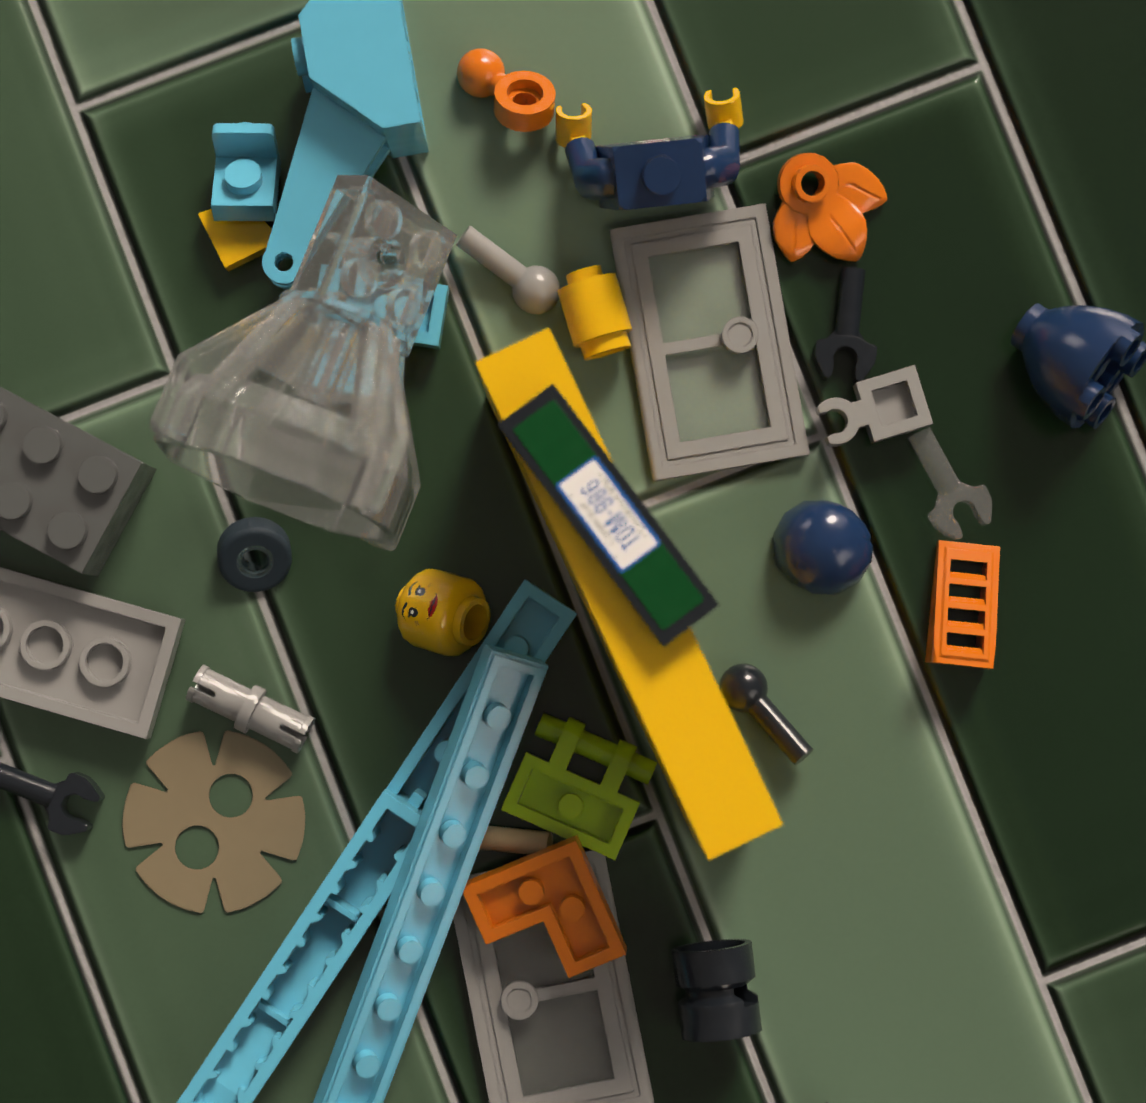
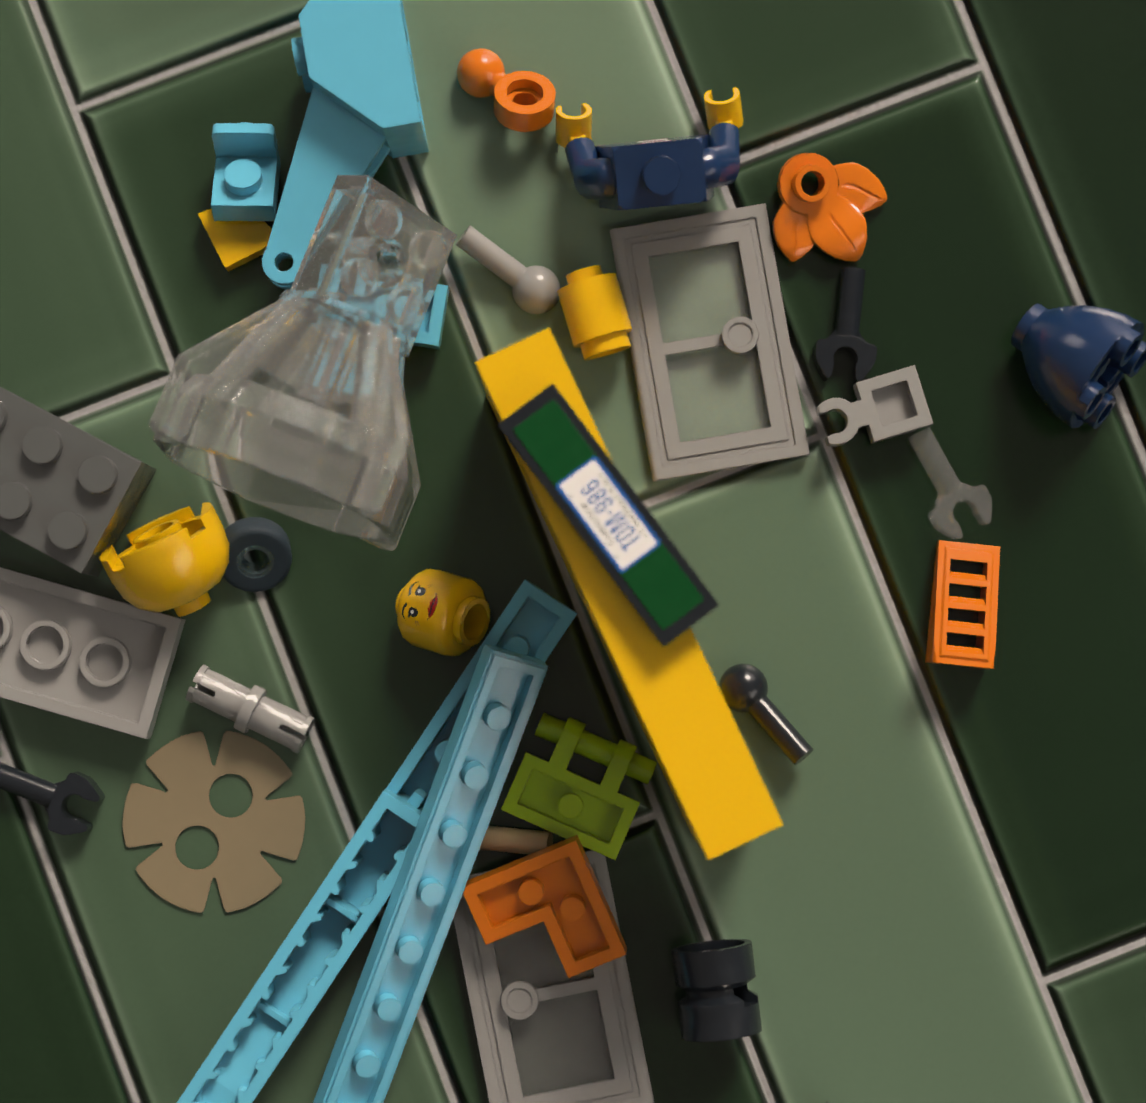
(171, 561): none -> yellow cylinder
(822, 547): dark blue hair -> none

